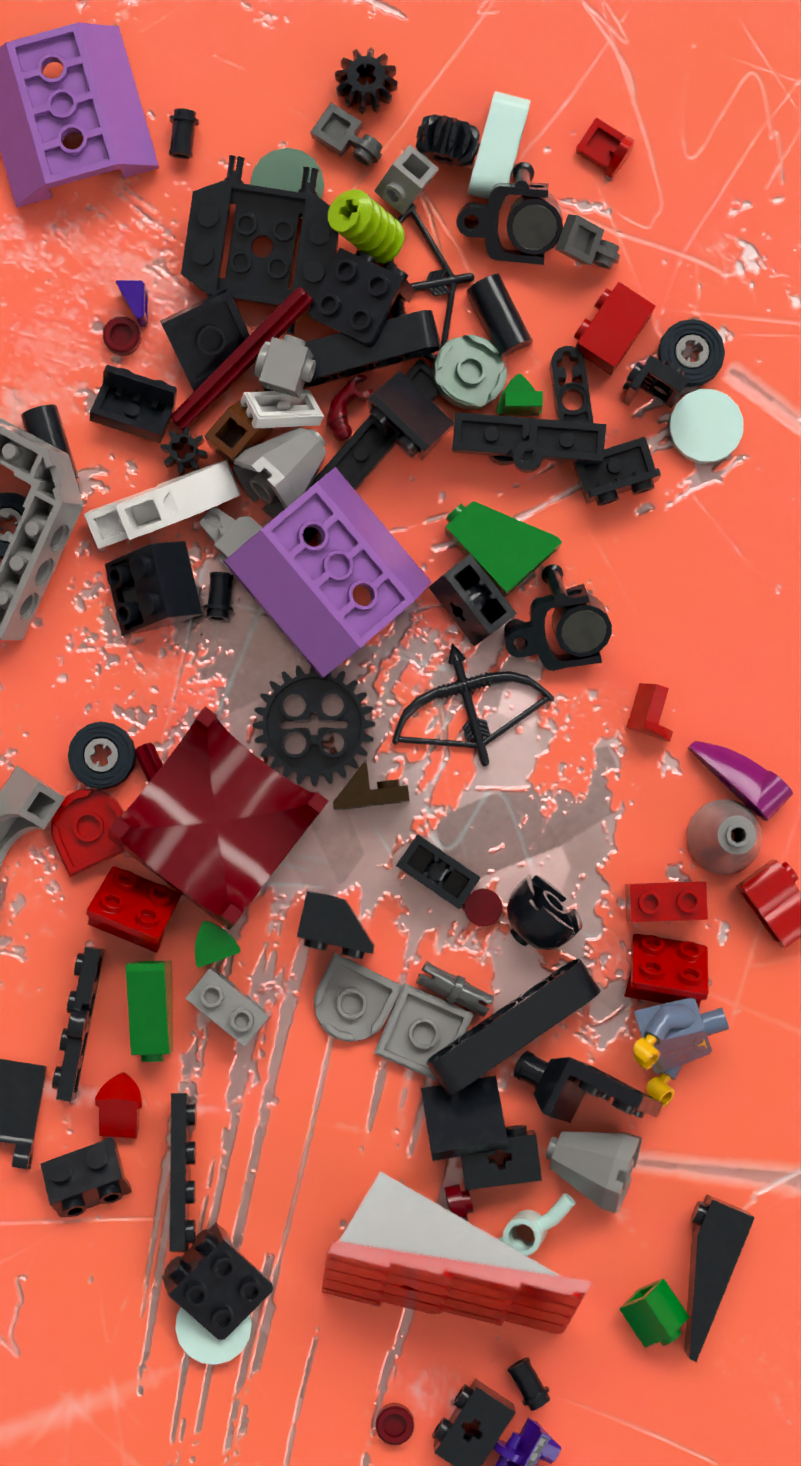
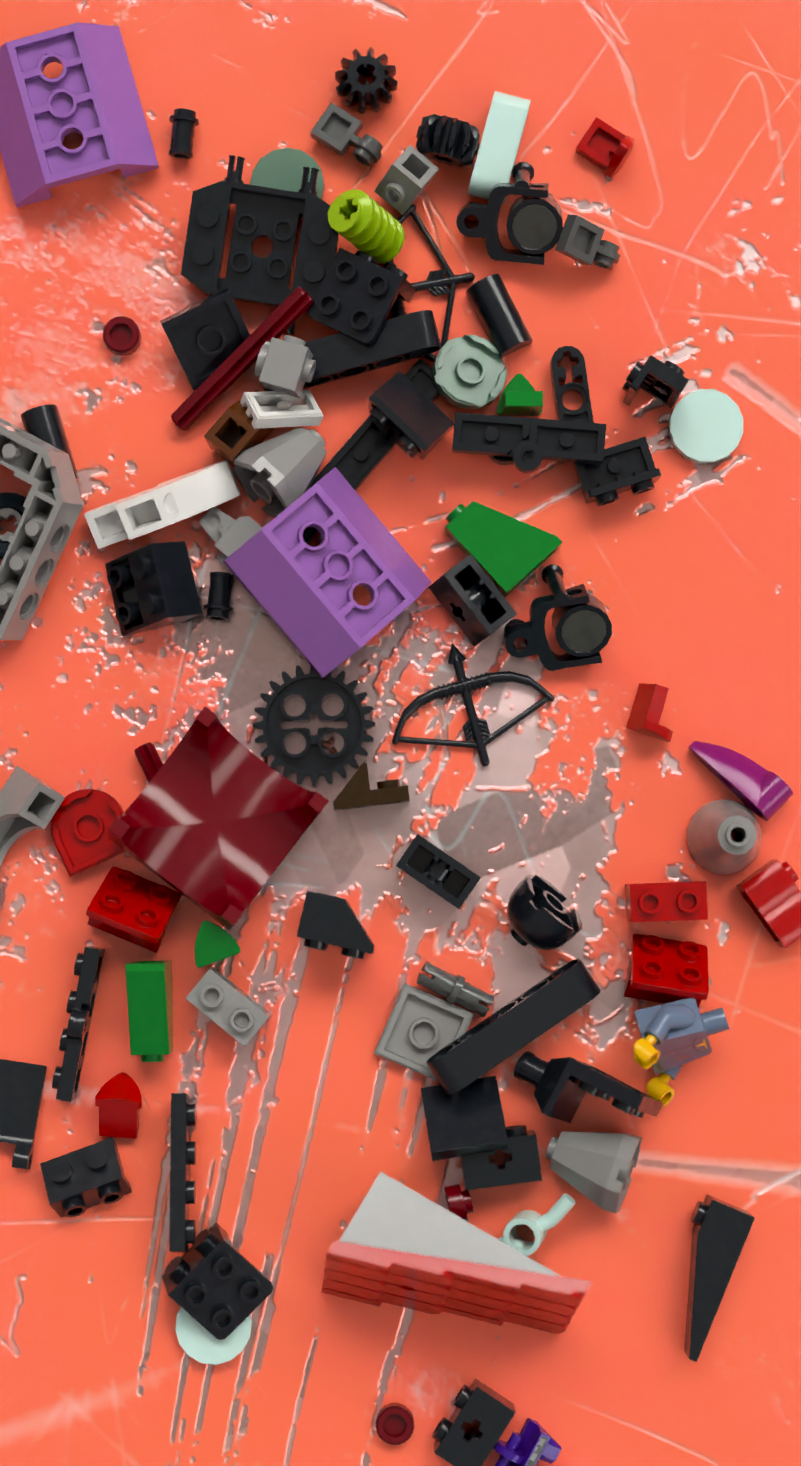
(119, 764): black bush -> none
(134, 404): black bracket -> none
(136, 297): dark purple slope -> none
(177, 443): black gear -> none
(337, 413): dark red piece -> none
(353, 1000): light grey tile -> none
(483, 907): dark red tile -> none
(529, 1384): black pin -> none
(614, 327): red brick -> none
(655, 1314): green brick -> none
(700, 335): black bush -> none

